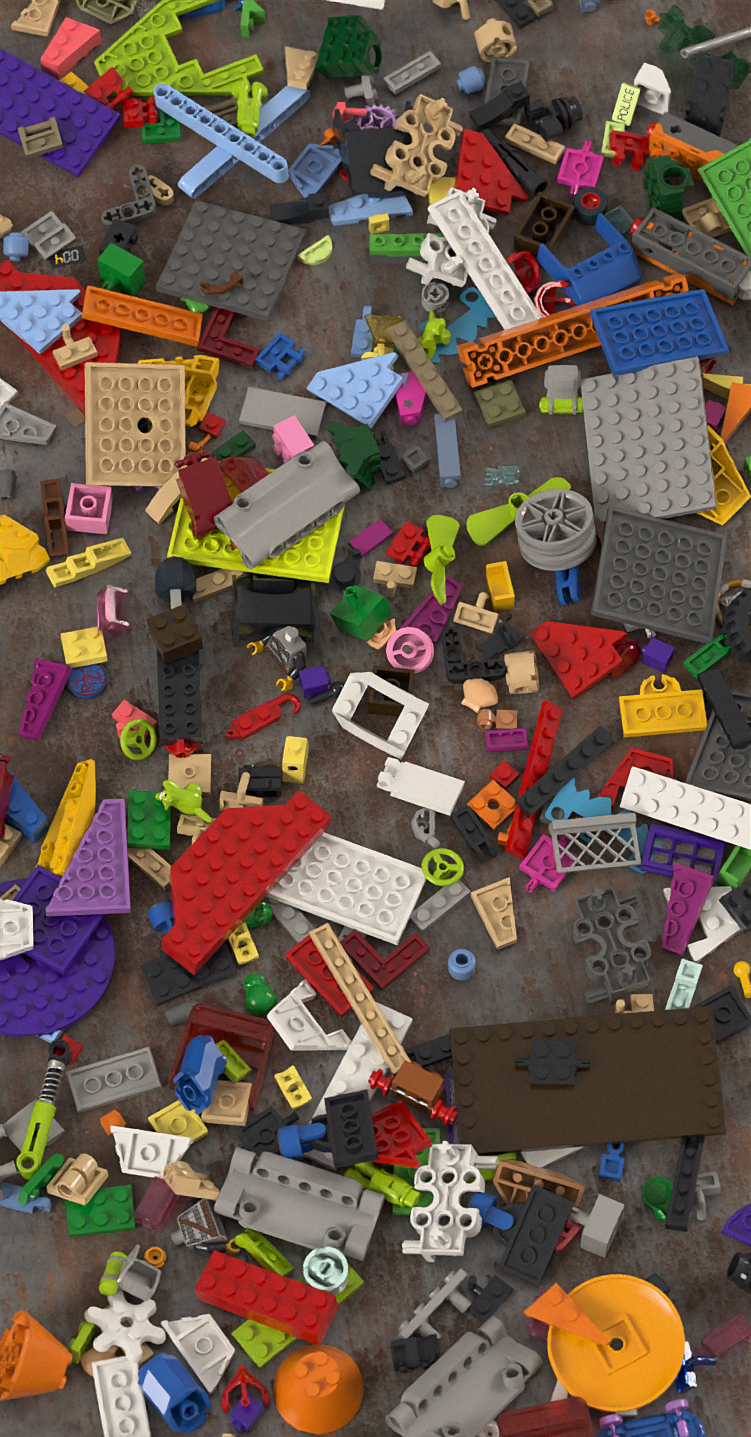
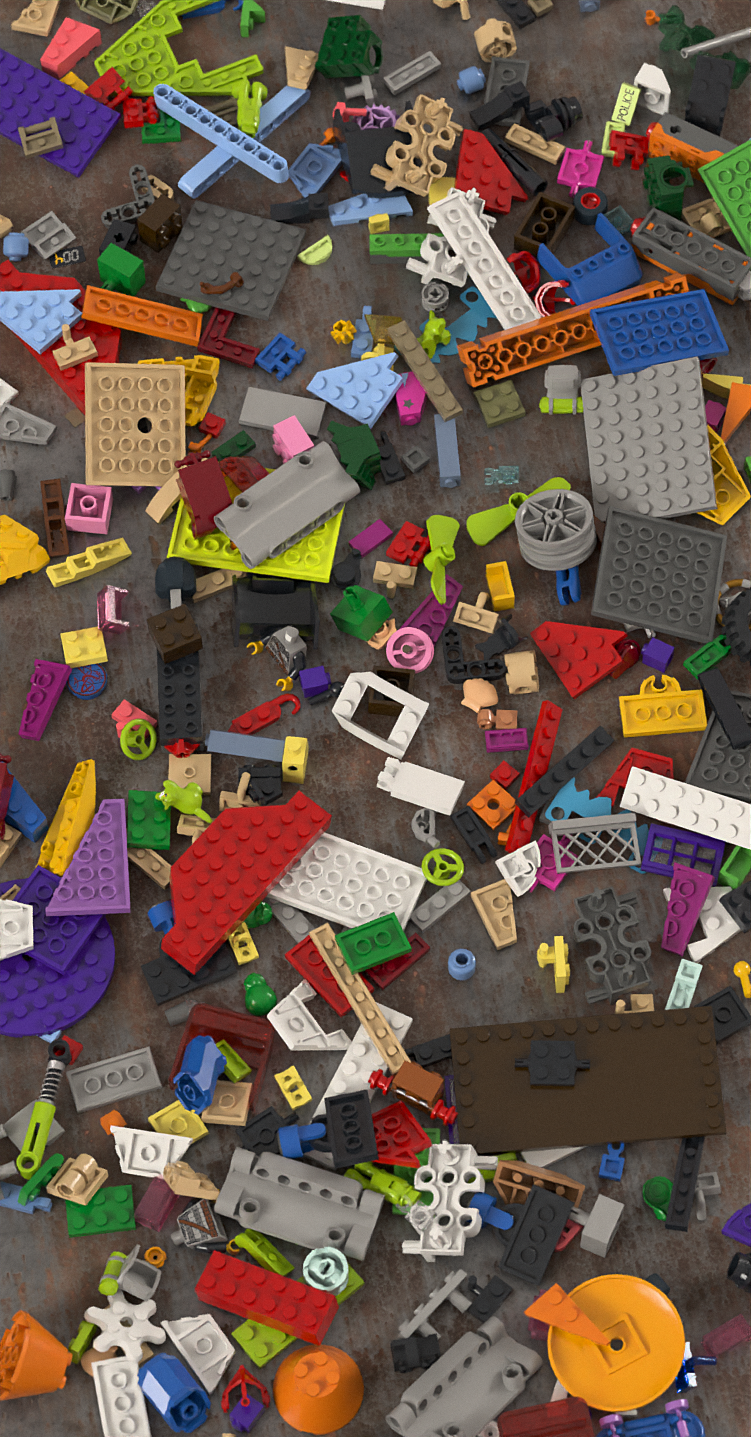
(160, 223): none -> dark brown brick
(245, 745): none -> sand blue brick
(265, 792): none -> black bracket
(343, 332): none -> yellow gear
(373, 943): none -> green plate
(418, 1214): none -> clear plate
(520, 867): none -> white brick
(558, 955): none -> light yellow plate

